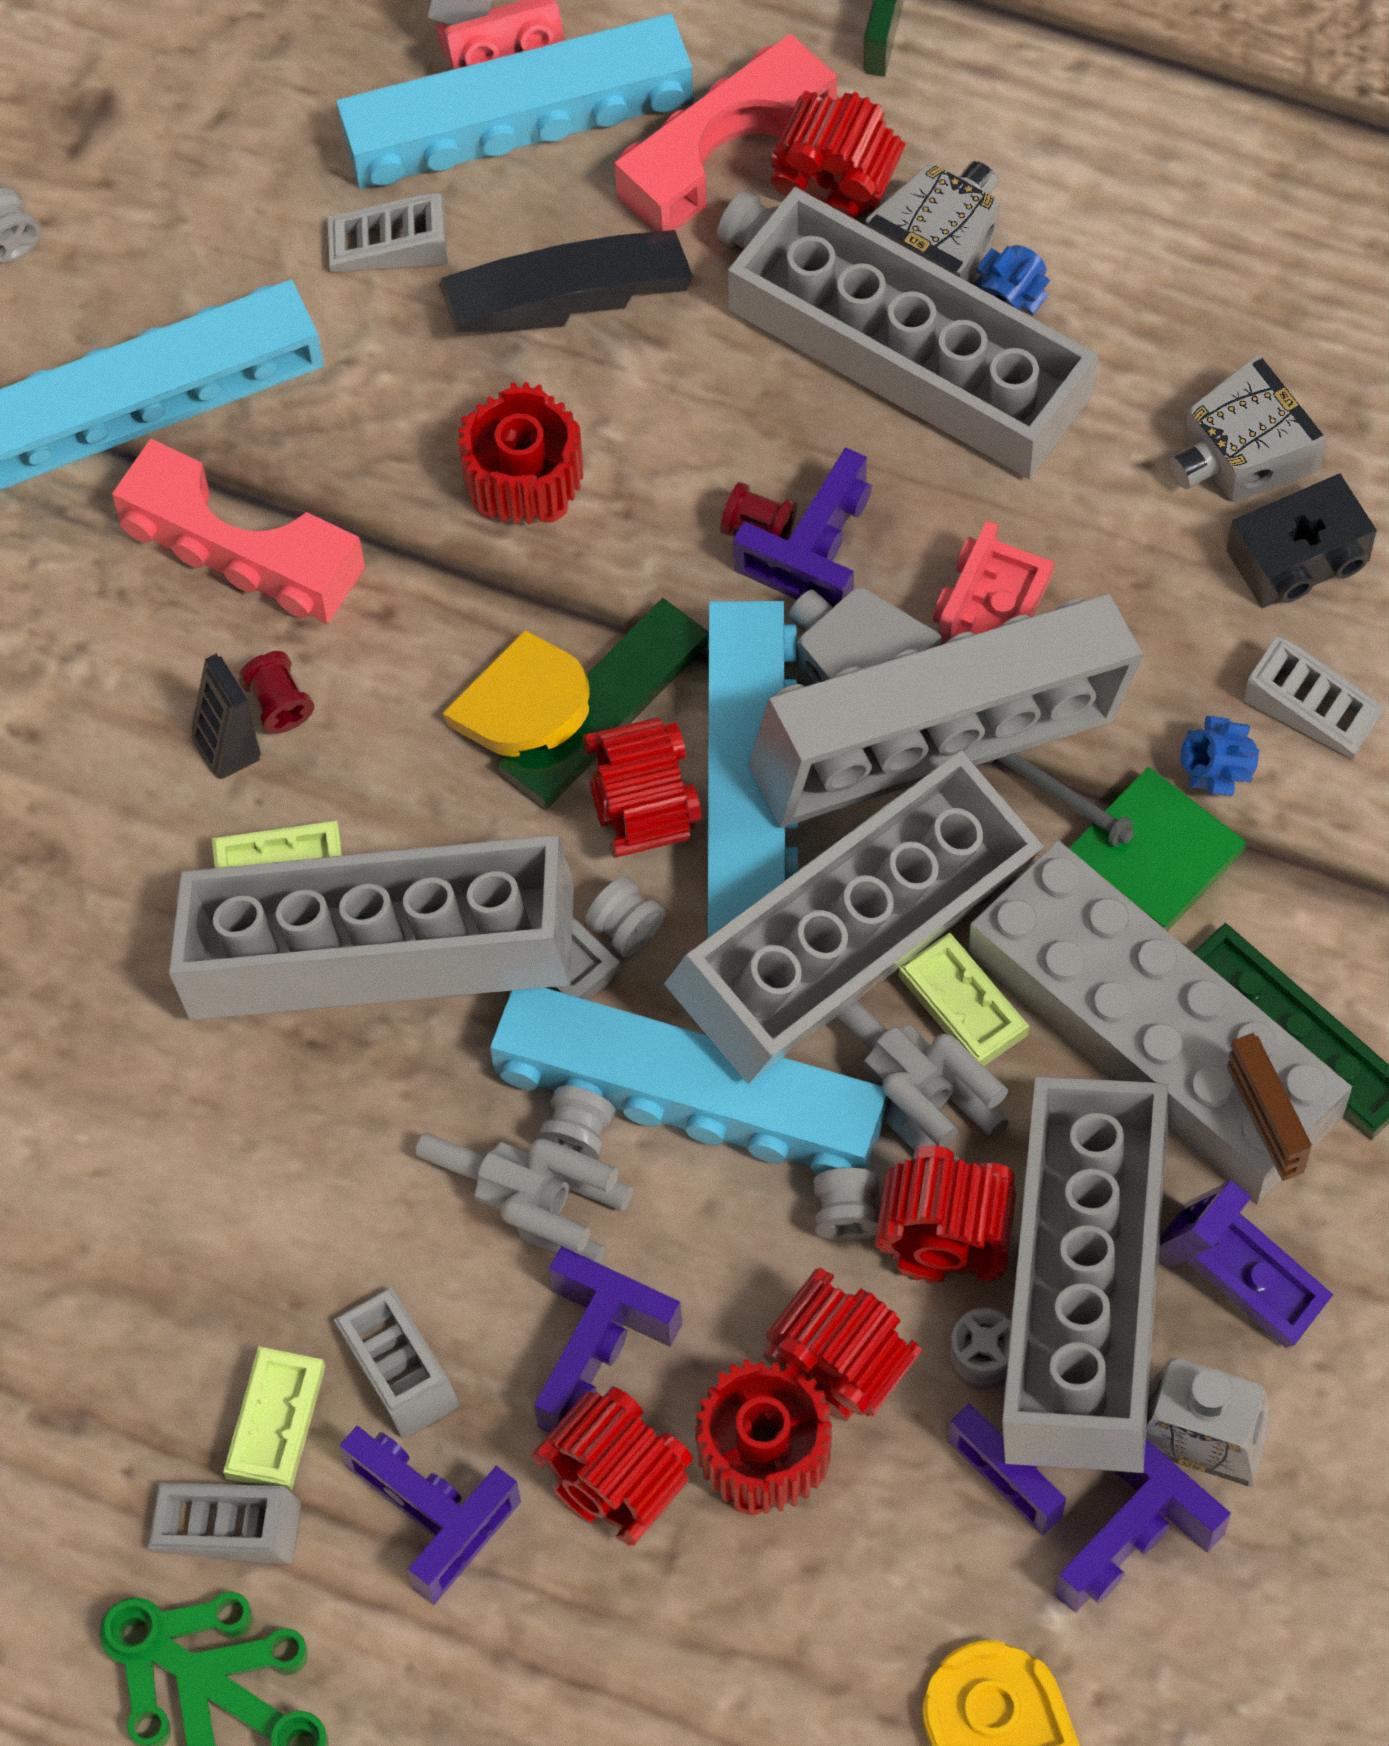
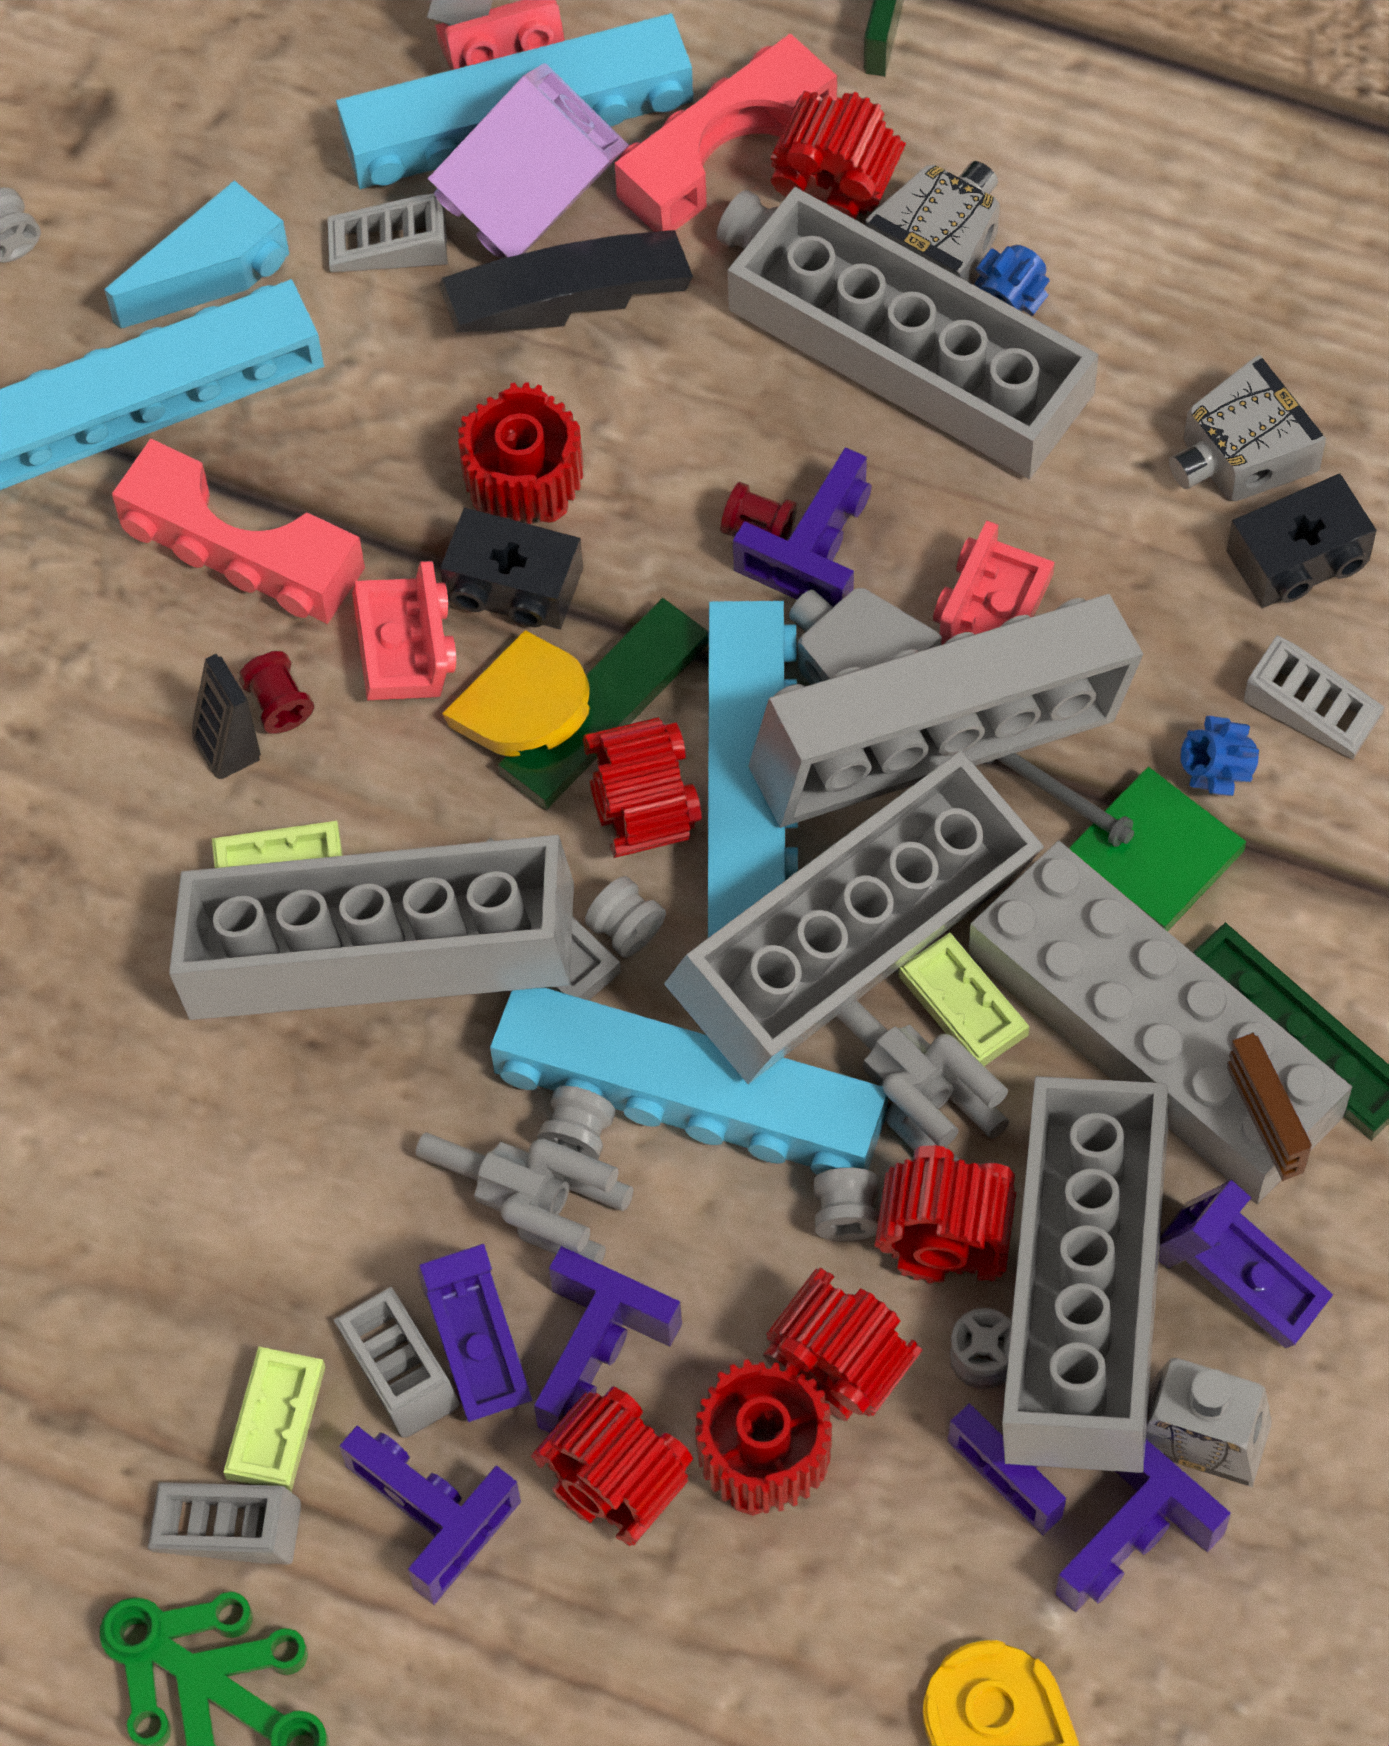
(206, 258): none -> medium azure slope
(404, 635): none -> coral bracket
(474, 1332): none -> dark purple bracket
(512, 569): none -> black brick
(526, 162): none -> lavender slope

